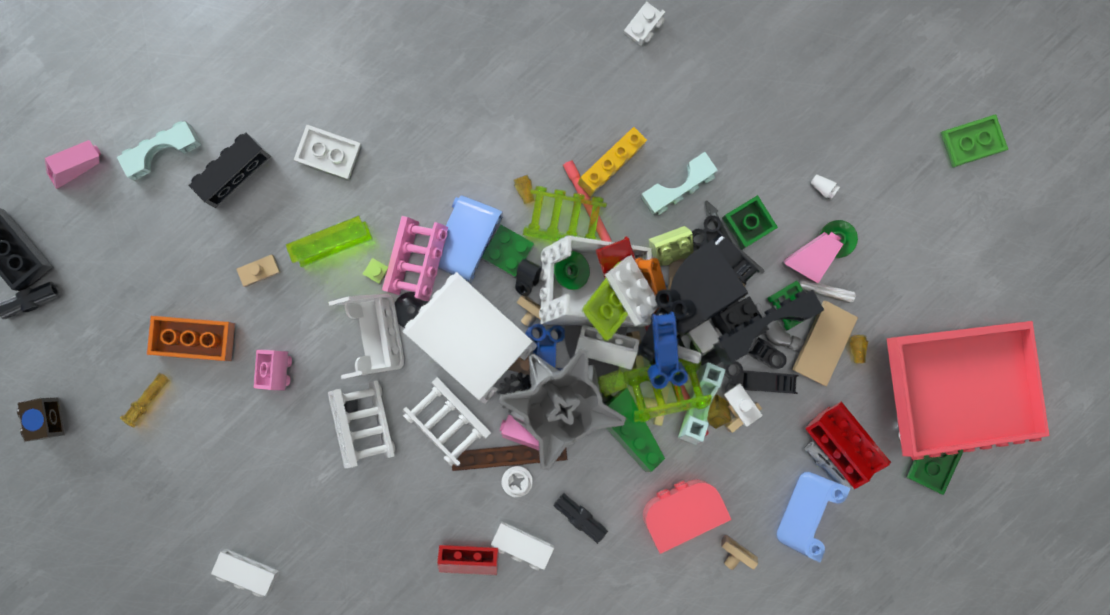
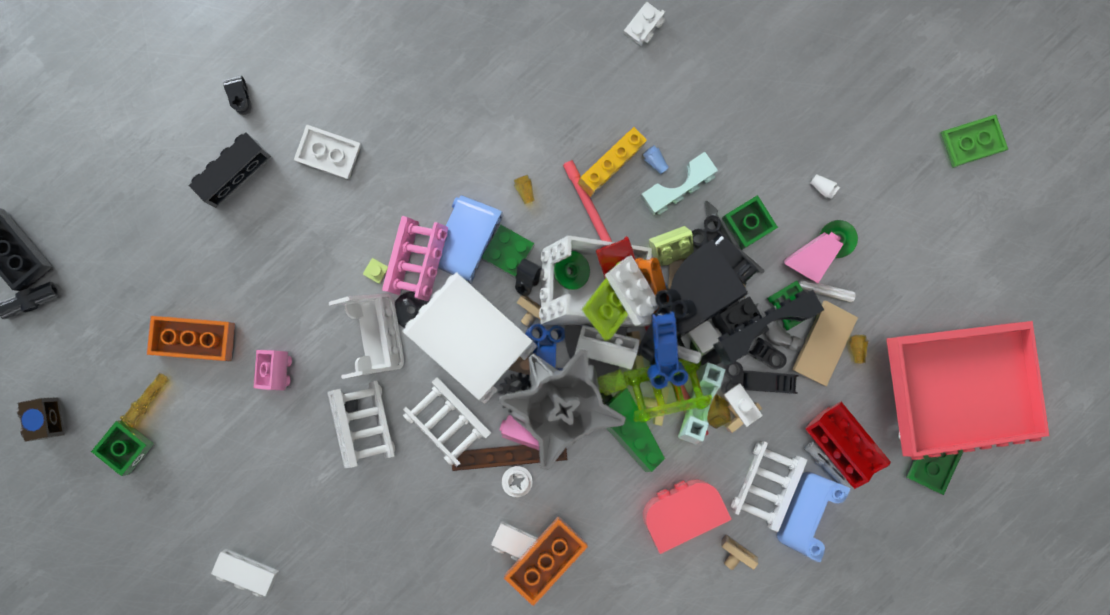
(71, 163): bright pink slope -> none
(122, 448): none -> green brick
(137, 161): light aqua arch -> none
(238, 92): none -> black piece
(258, 270): tan tile -> none
(329, 241): clear neon green fence -> none
(468, 560): red brick -> none
(545, 561): none -> orange brick
(552, 232): clear neon green fence -> none
(580, 518): black piece -> none
(655, 159): none -> light blue cone
(781, 500): none -> white fence

